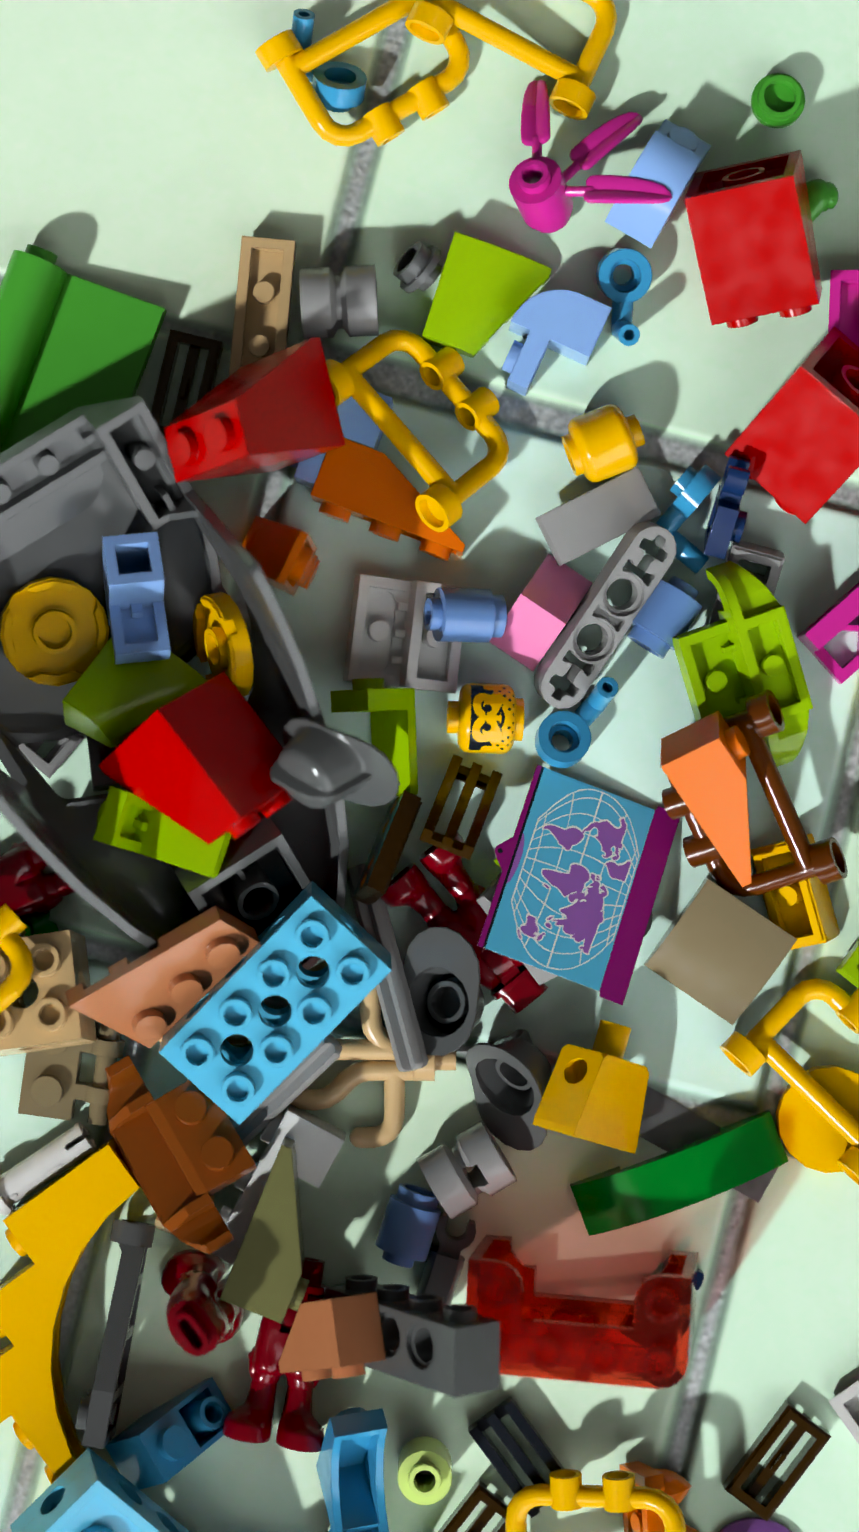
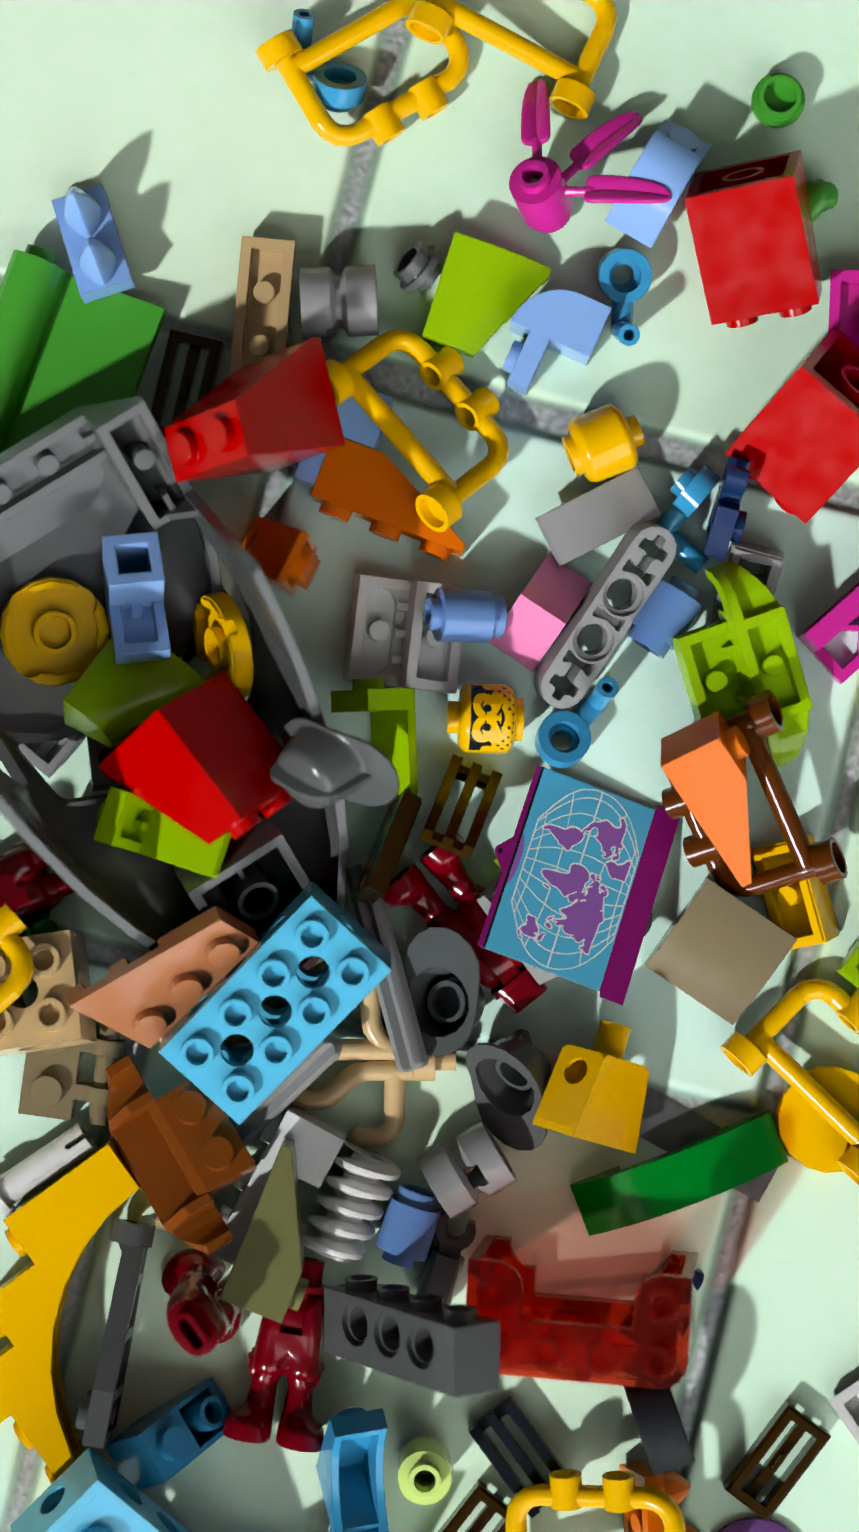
(93, 243): none -> light blue tile
(334, 1338): nougat slope -> none
(352, 1204): none -> white piece
(659, 1428): none -> black tyre

